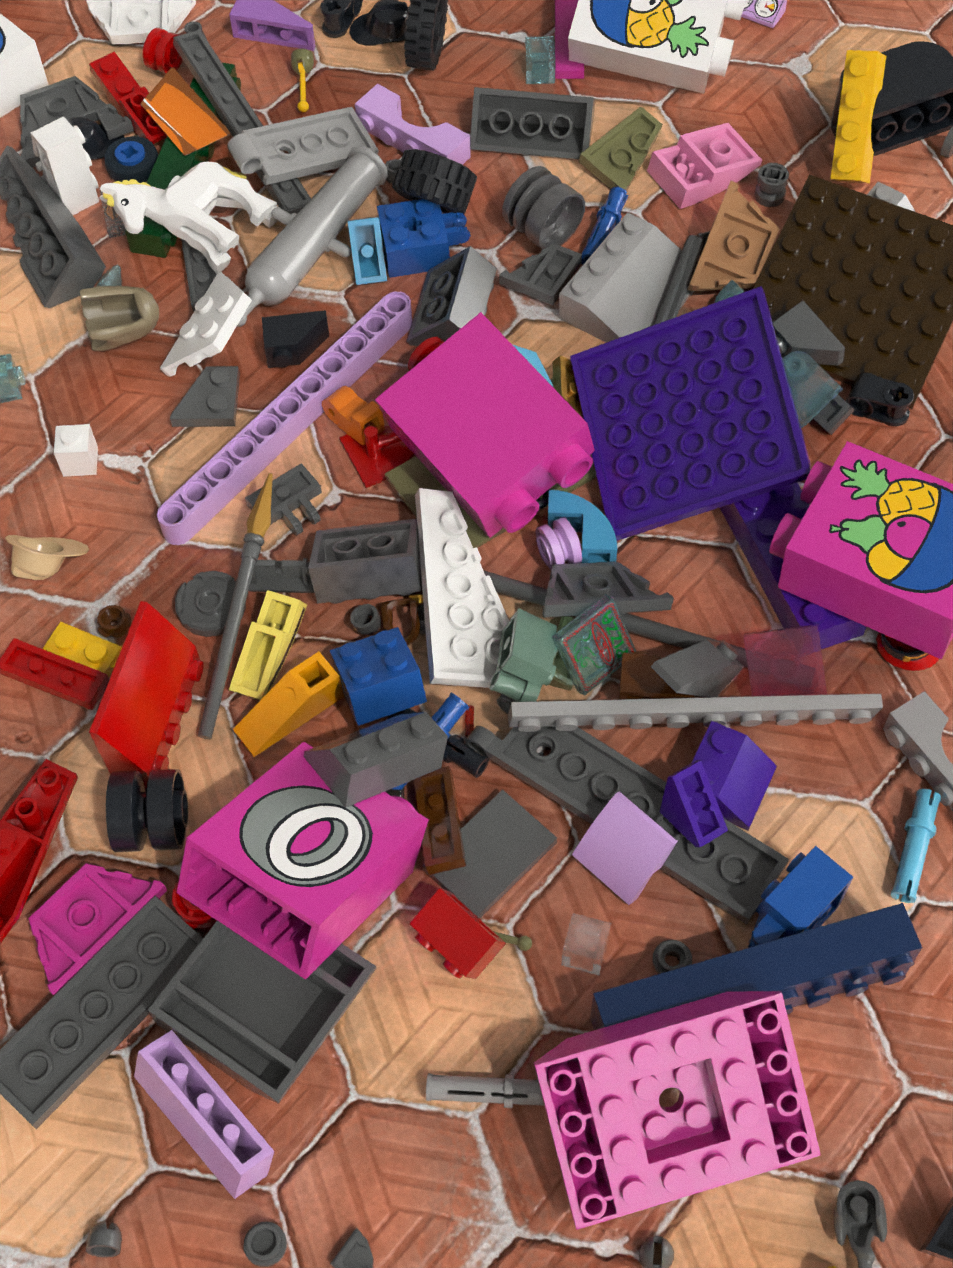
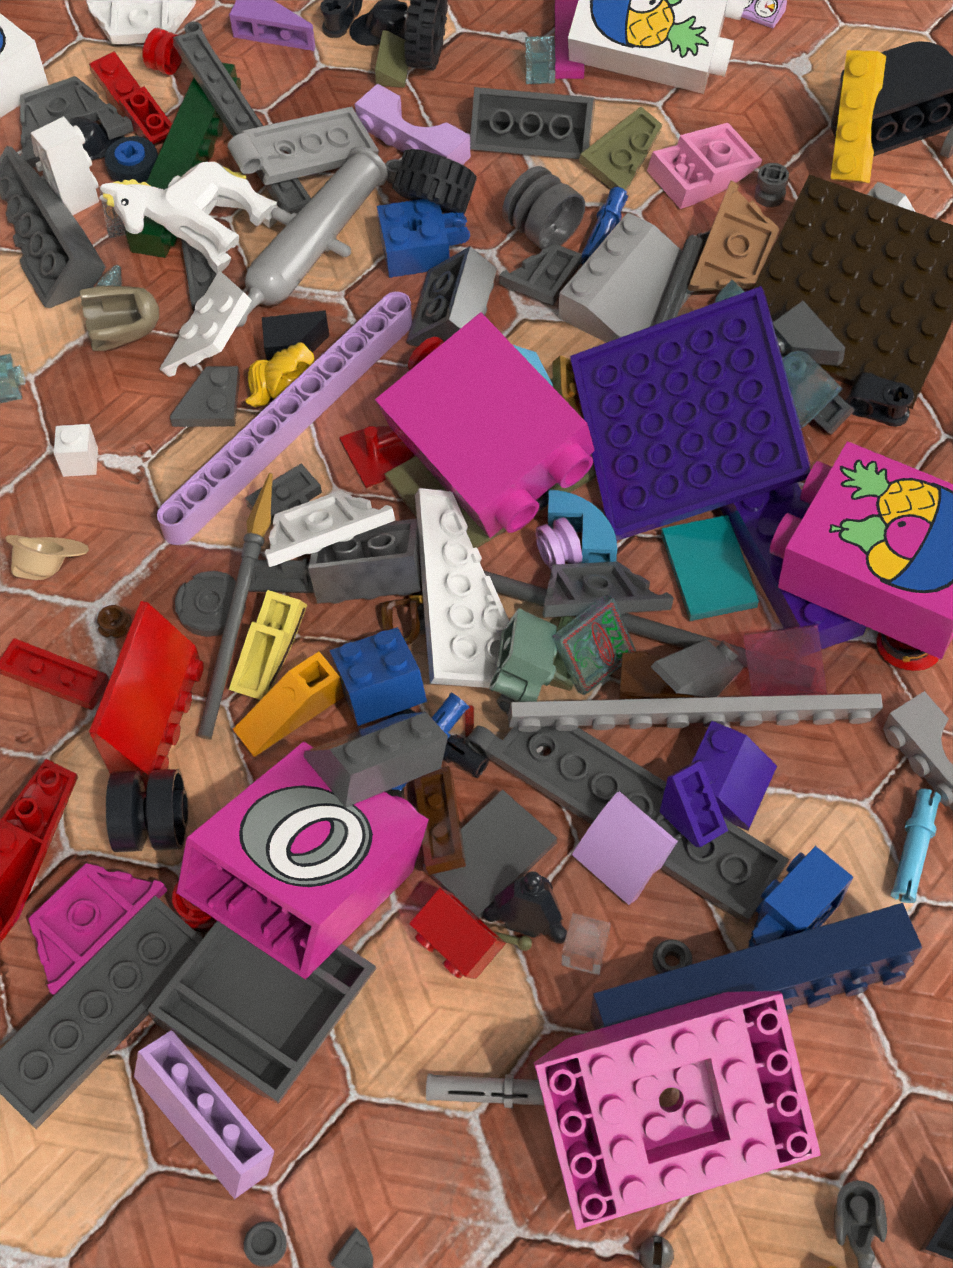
(83, 648): yellow plate -> none
(104, 1241): dark grey hinge -> none
(183, 114): orange sticker -> none
(272, 377): none -> yellow hair
(302, 68): hinge -> none
(322, 523): none -> white wing
(352, 413): orange leg -> none
(361, 616): dark grey hinge -> none
(367, 250): dark azure slope -> none
(390, 64): none -> olive slope
(529, 908): none -> black rock
(709, 568): none -> teal tile

